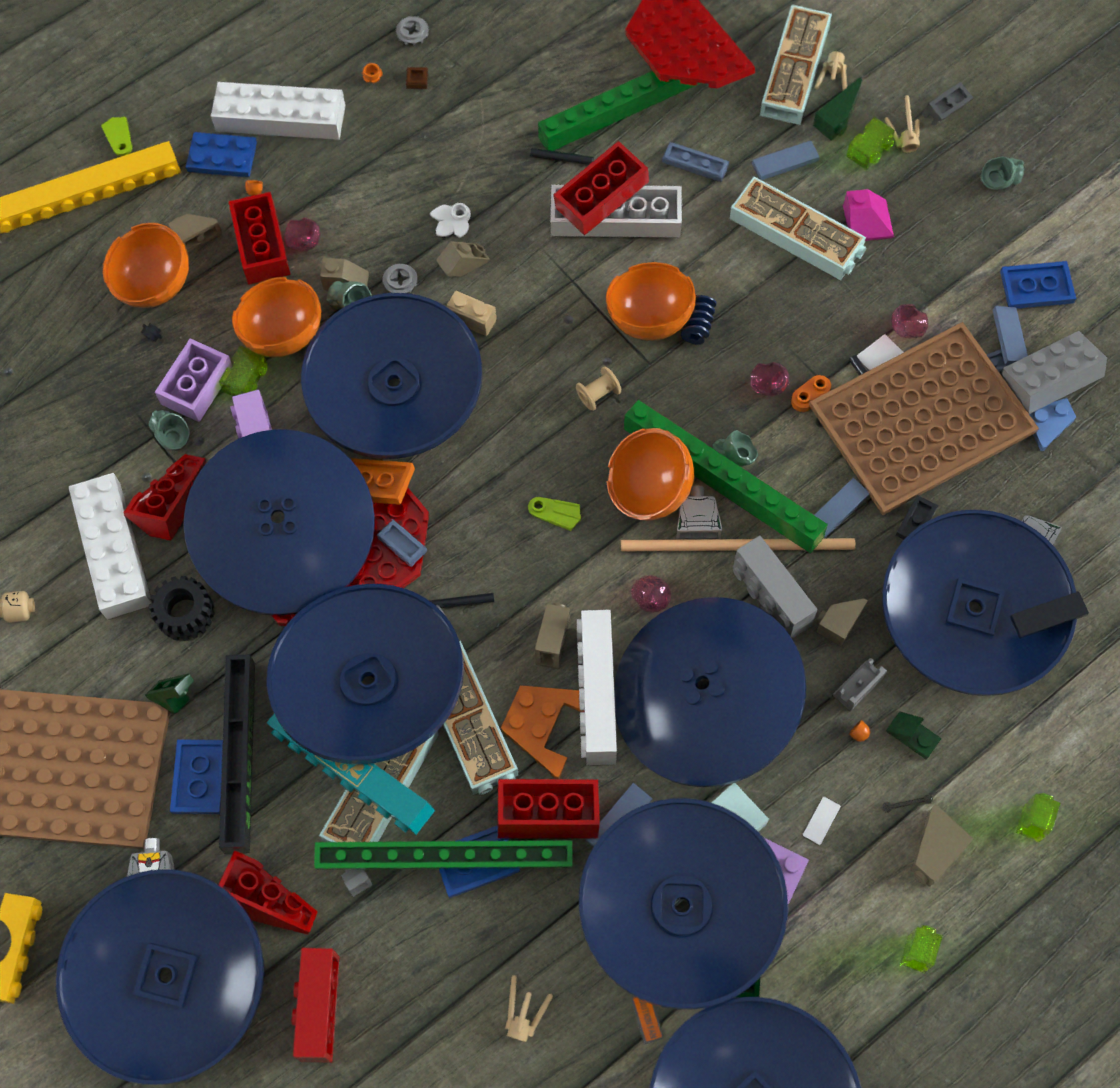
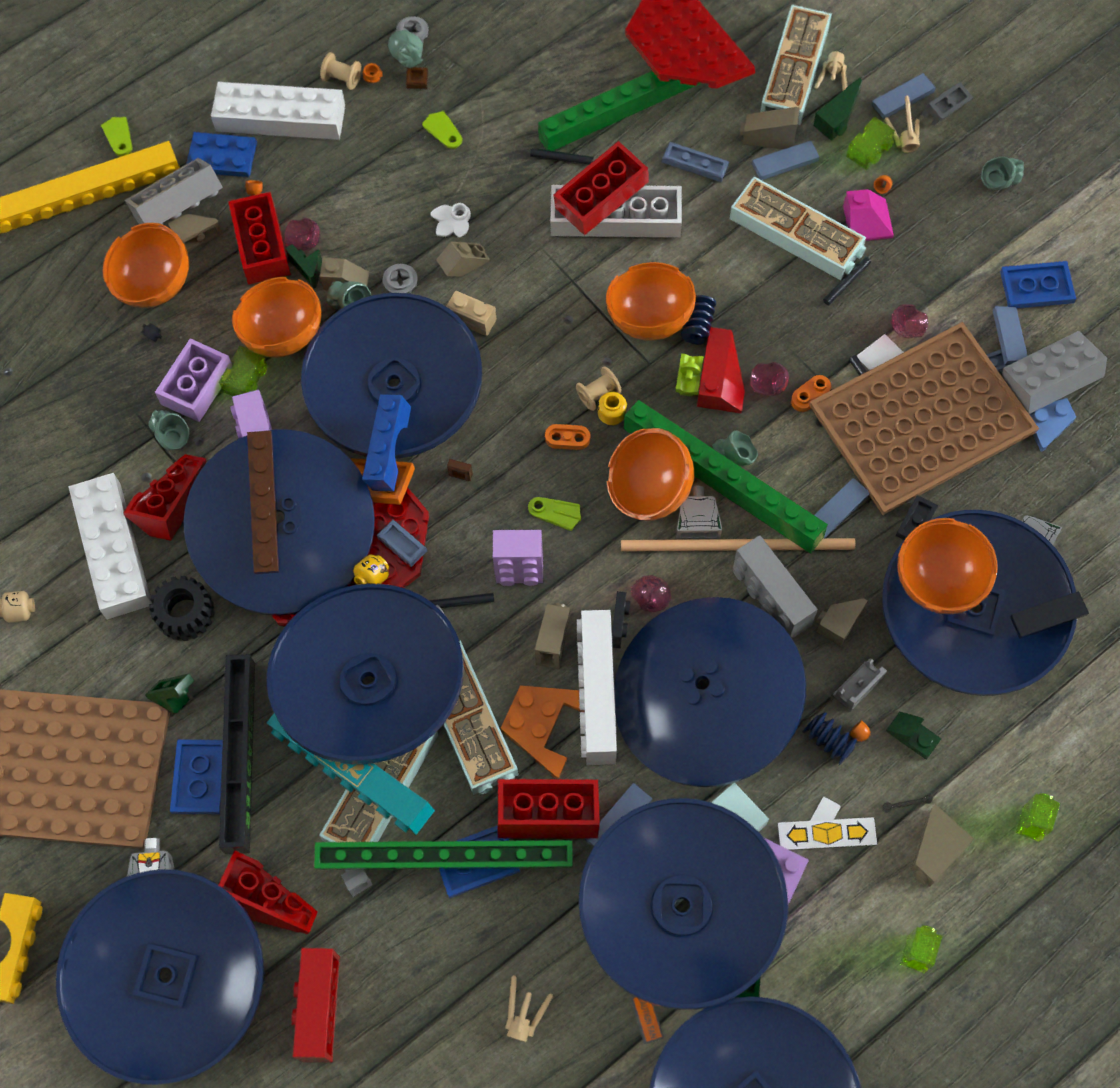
(175, 193): none -> light grey brick
(263, 502): none -> reddish brown plate
(307, 266): none -> dark green slope
(341, 71): none -> tan hose
(371, 570): none -> yellow head
(381, 466): none -> blue arch
(406, 48): none -> sand green hair
(443, 129): none -> lime piece
(459, 470): none -> reddish brown tile
(518, 557): none -> lavender brick
(567, 436): none -> orange plate
(612, 408): none -> yellow head
(619, 629): none -> black plate
(689, 375): none -> lime hips
(721, 375): none -> red wedge
(771, 128): none -> dark tan slope
(827, 833): none -> sticker
(831, 737): none -> dark blue piece
(856, 271): none -> black bar
(878, 183): none -> orange hinge
(895, 99): none -> sand blue tile
(947, 566): none -> orange piece

